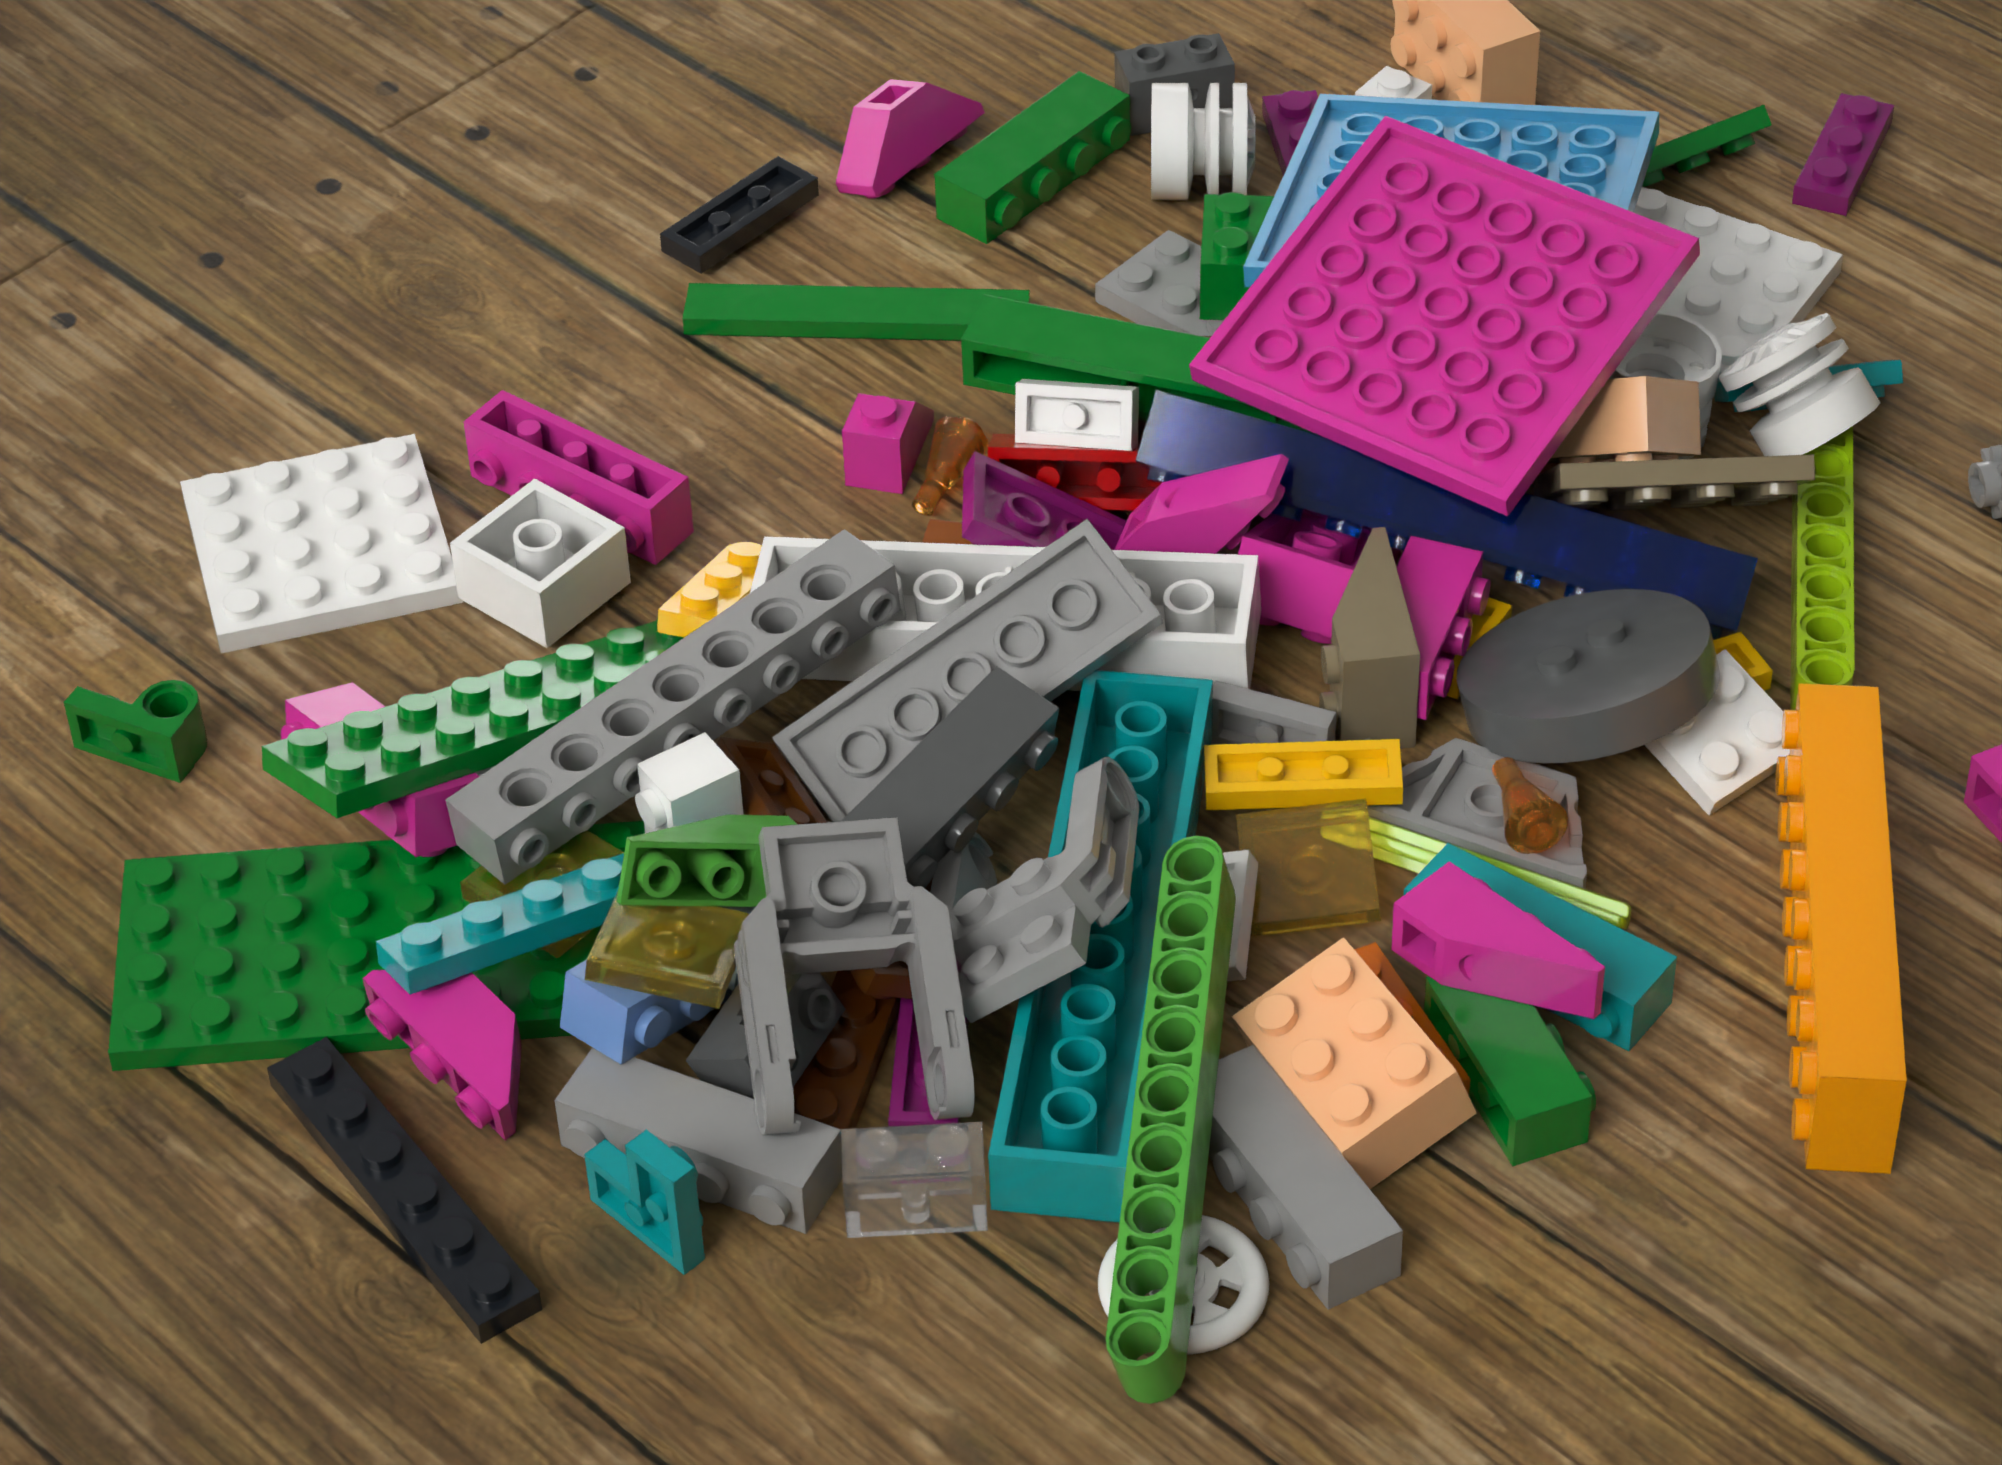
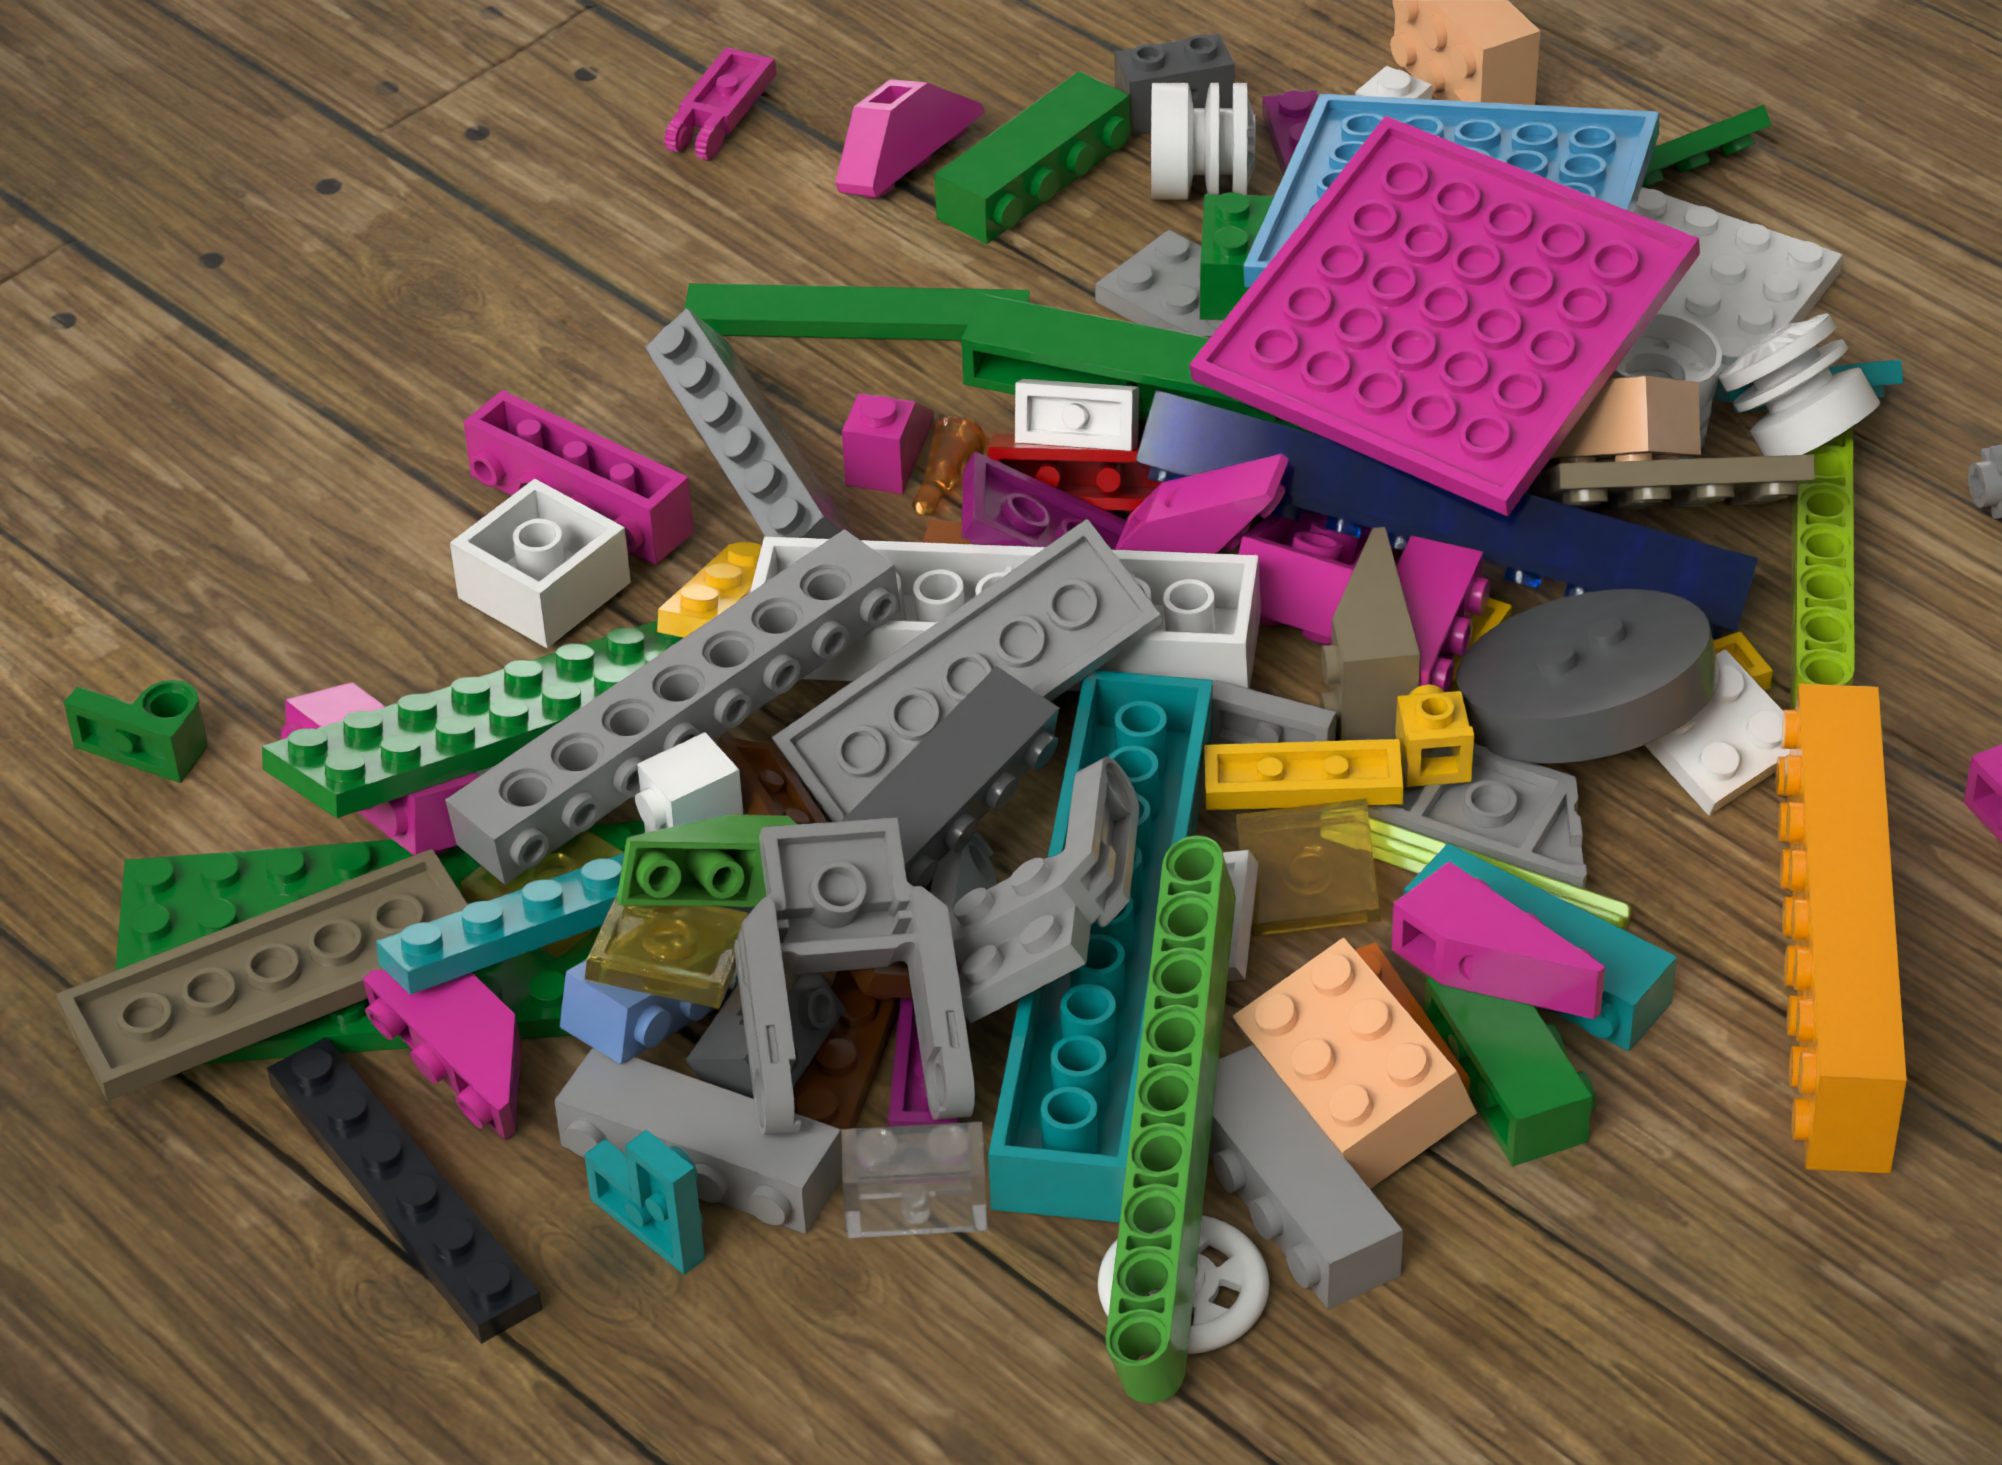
(249, 977): none -> dark tan plate
(319, 543): white plate -> none
(719, 101): none -> dark pink hinge
(739, 214): black plate -> none
(744, 432): none -> brick
(1434, 720): none -> yellow brick
(1529, 815): clear orange cone -> none
(1843, 154): magenta plate -> none

